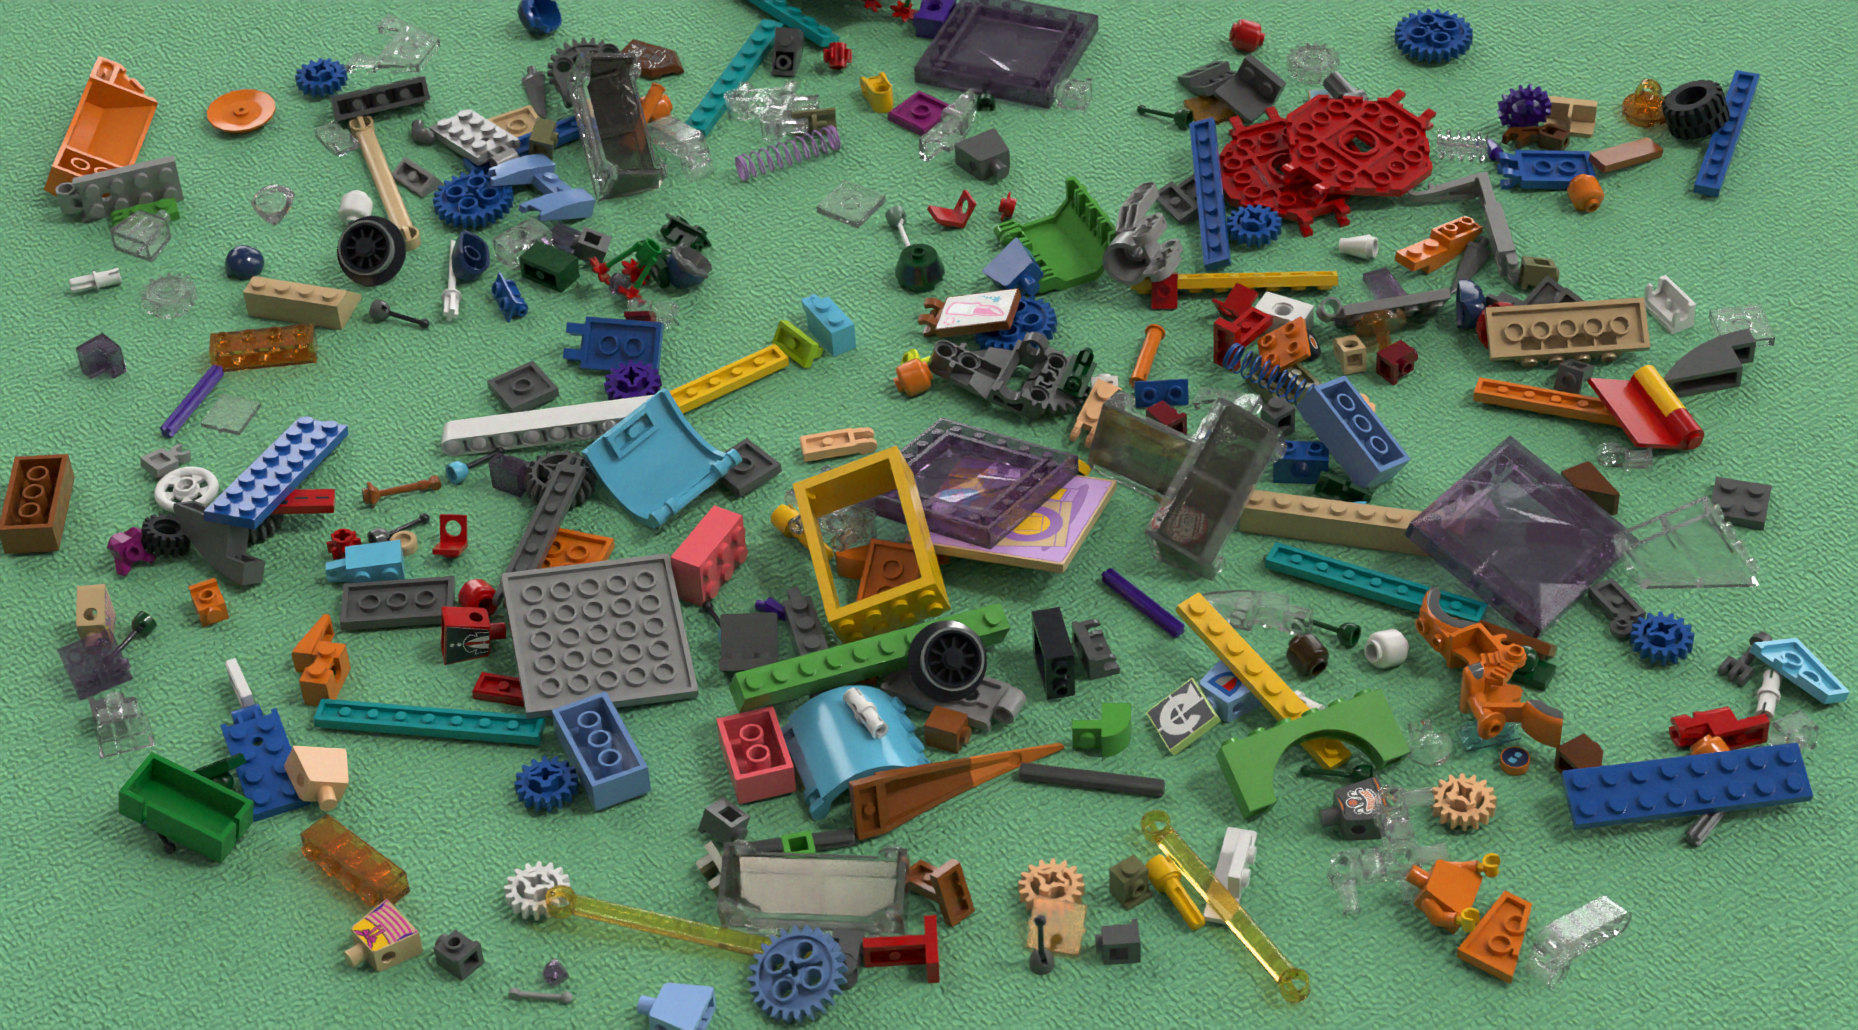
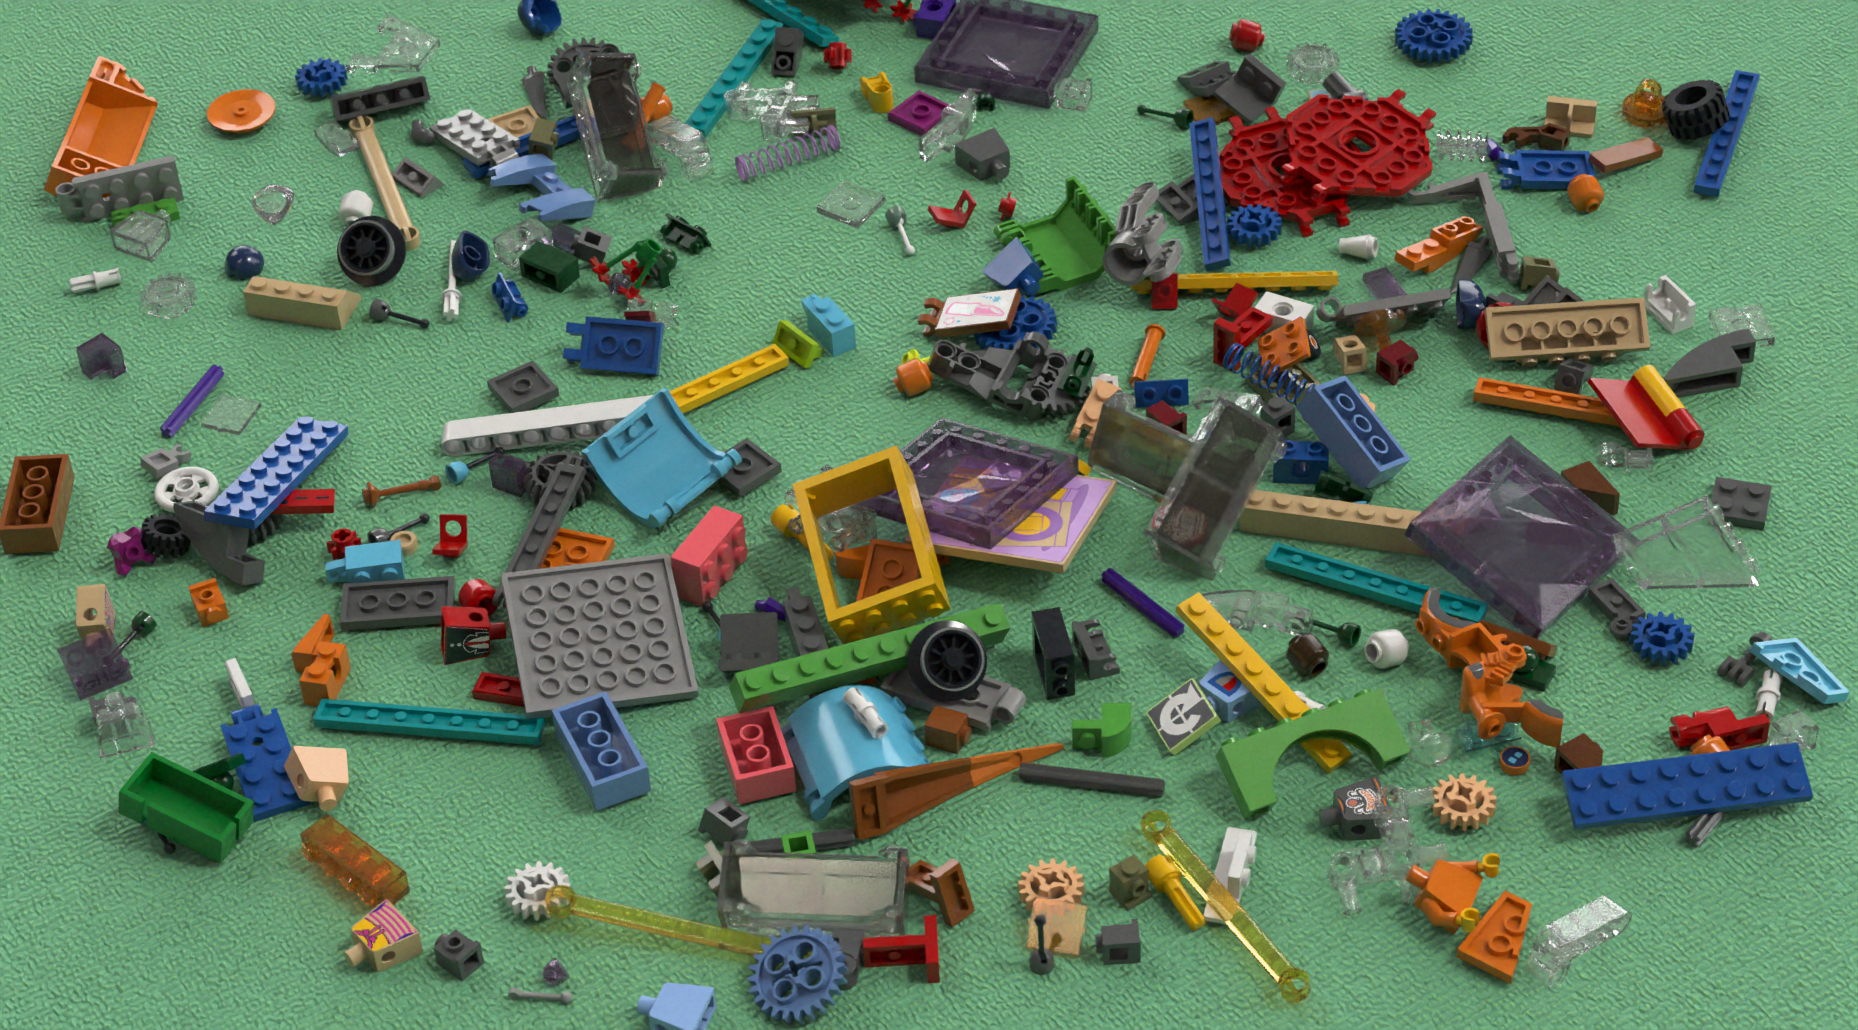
(264, 347): clear orange brick -> none
(472, 200): blue gear -> none
(546, 784): blue gear -> none
(632, 381): dark purple gear -> none
(654, 59): reddish brown tile -> none
(687, 267): hair -> none
(837, 443): light nougat hinge -> none
(919, 268): dark green cone -> none
(1358, 773): dark green hinge -> none
(1524, 107): dark purple gear -> none

